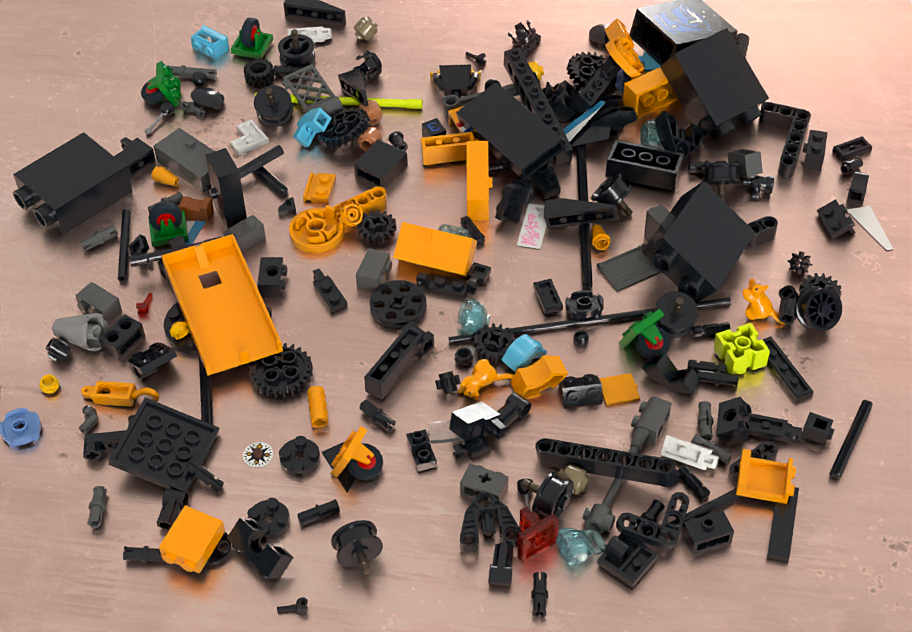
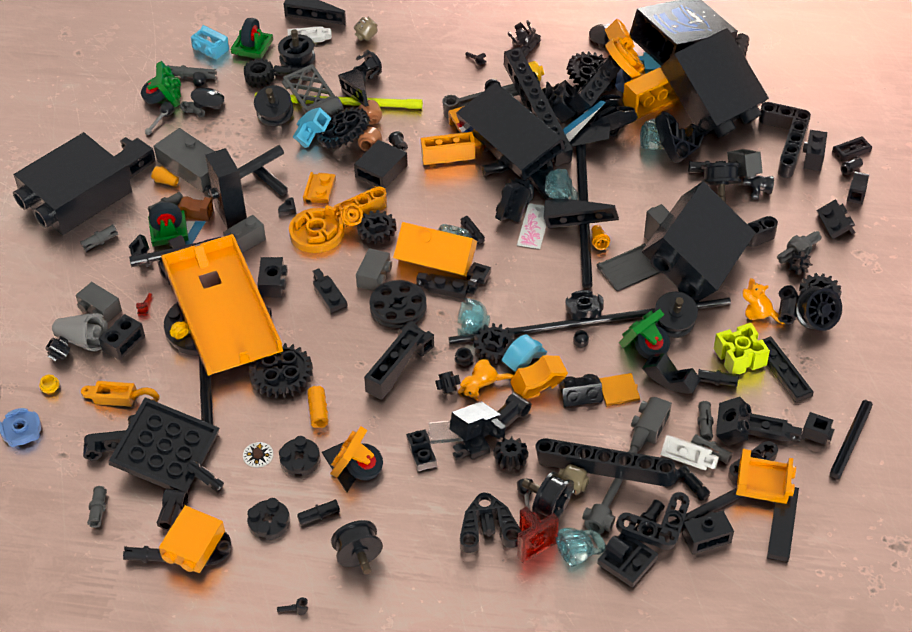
(91, 419): dark grey arm -> none
(124, 245): black piece -> none
(146, 362): black plate -> none
(247, 537): black arch -> none
(251, 138): white tile -> none
(377, 415): black axle -> none
(433, 128): black brick -> none
(455, 79): black torso -> none
(478, 181): light orange brick -> none
(480, 480): dark grey brick -> none
(501, 570): black piece -> none
(510, 453): none -> black gear
(539, 594): black pin -> none
(548, 296): black plate -> none
(559, 185): none -> clear light blue piece
(613, 192): black wheel -> none
(645, 164): black brick -> none
(709, 366): black axle -> none
(710, 329): black axle -> none
(798, 244): none -> dark grey axle
(868, 220): white sticker -> none

